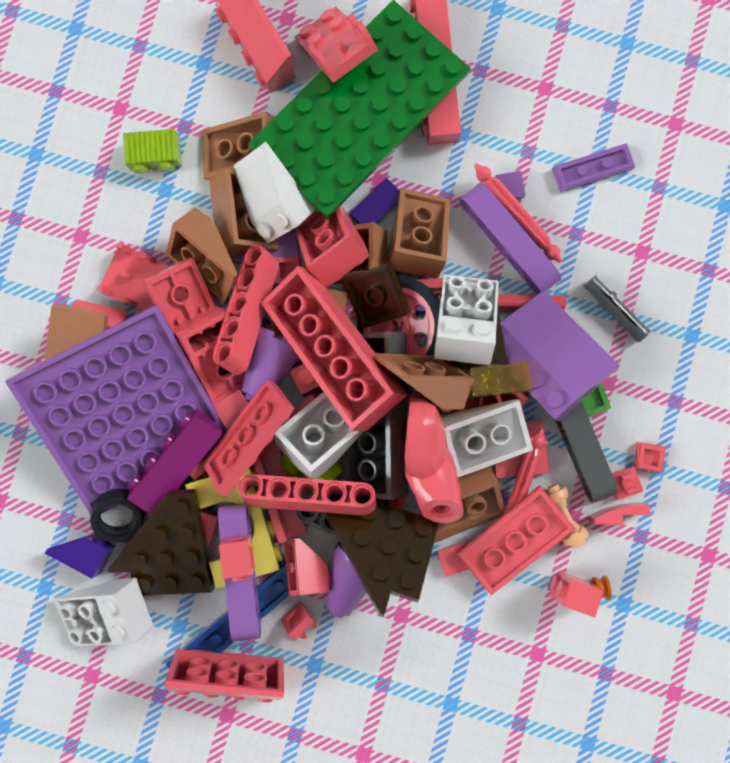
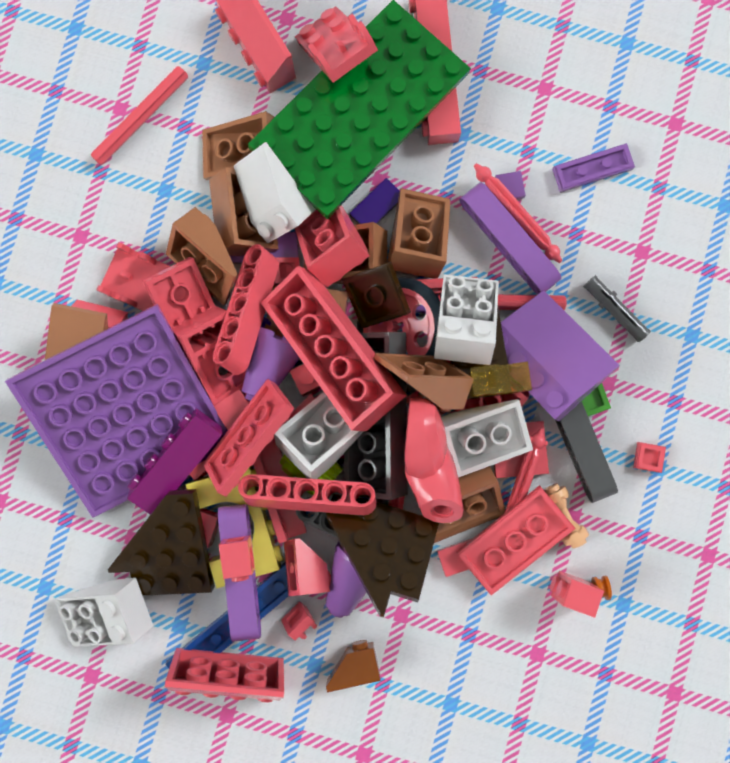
(83, 554): dark purple slope -> none
(111, 533): black tyre -> none
(139, 115): none -> coral axle
(152, 150): lime brick -> none
(355, 667): none -> dark orange slope
(614, 514): coral slope -> none
(627, 482): coral tile -> none

